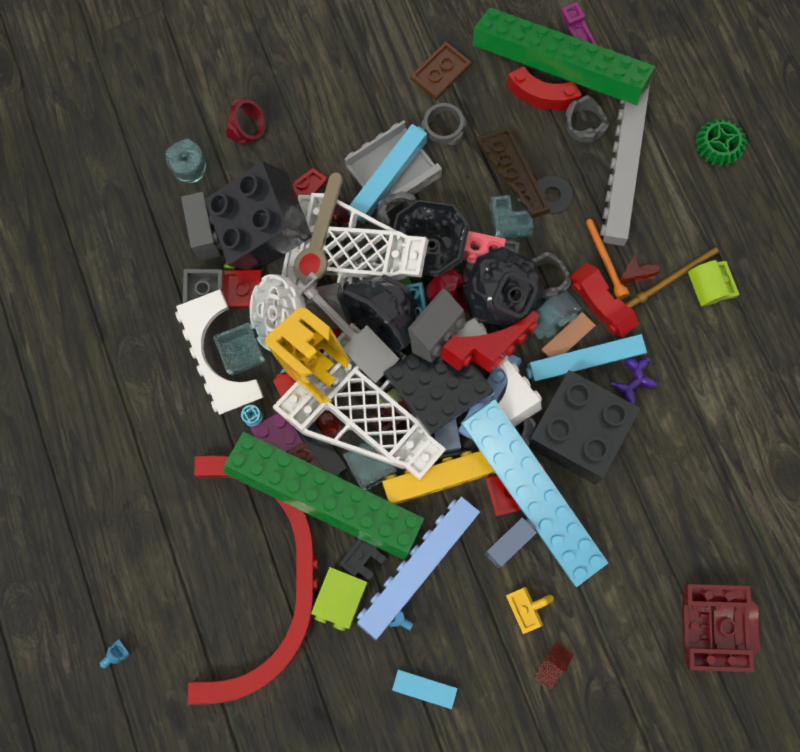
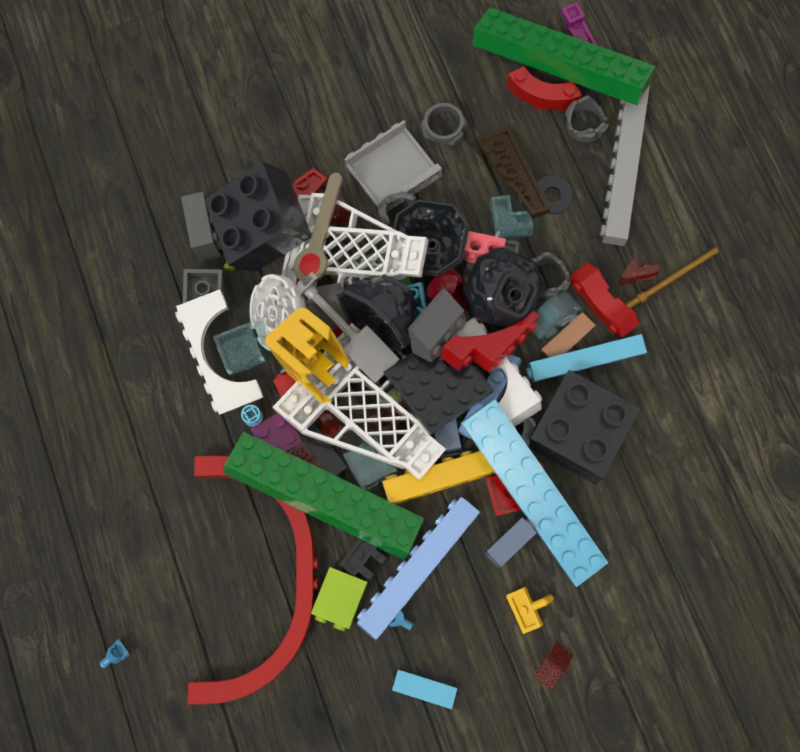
(186, 161): clear light blue brick -> none
(239, 287): red plate -> none
(251, 110): dark red piece -> none
(389, 171): medium azure brick -> none
(440, 70): reddish brown tile -> none
(620, 290): orange piece -> none
(639, 379): dark purple piece -> none
(713, 282): lime brick -> none
(719, 628): dark red slope -> none
(723, 136): green gear -> none

